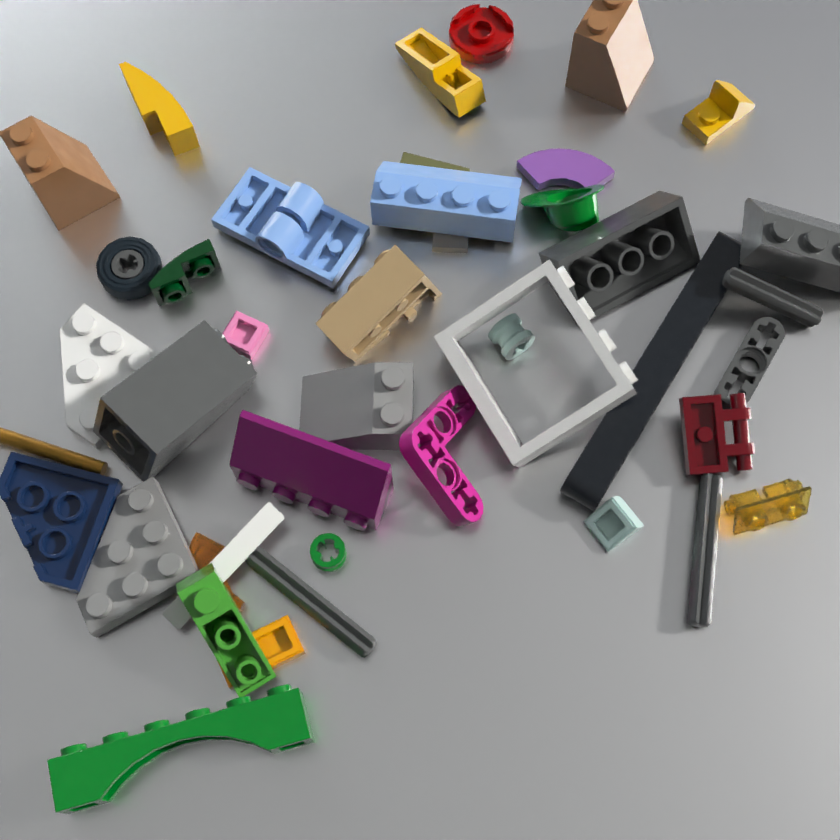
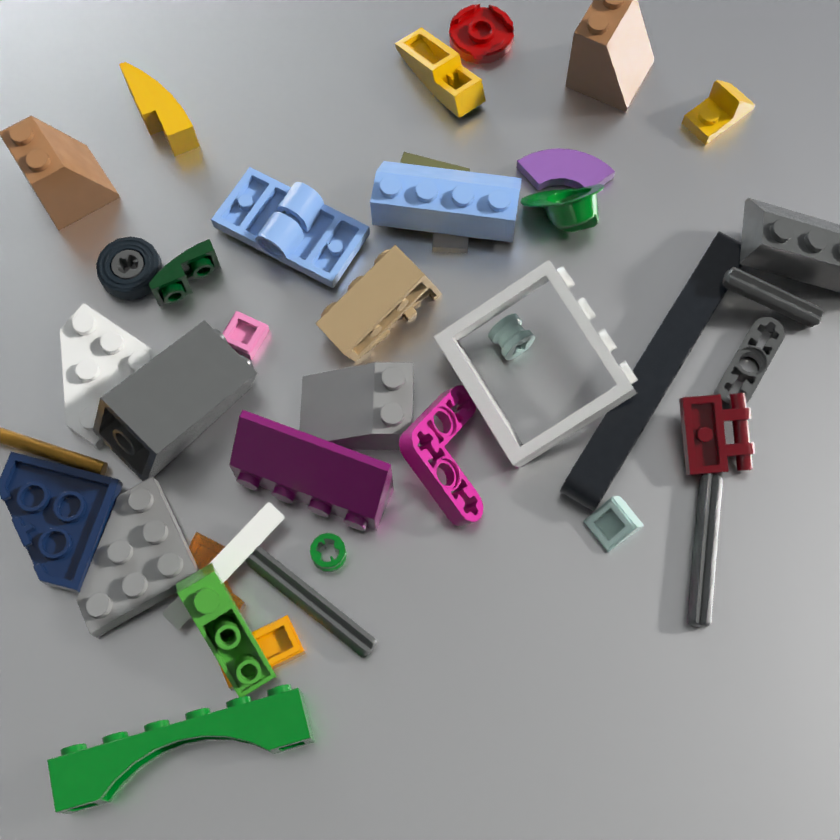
(627, 252): dark grey slope -> none
(783, 502): clear yellow hinge -> none

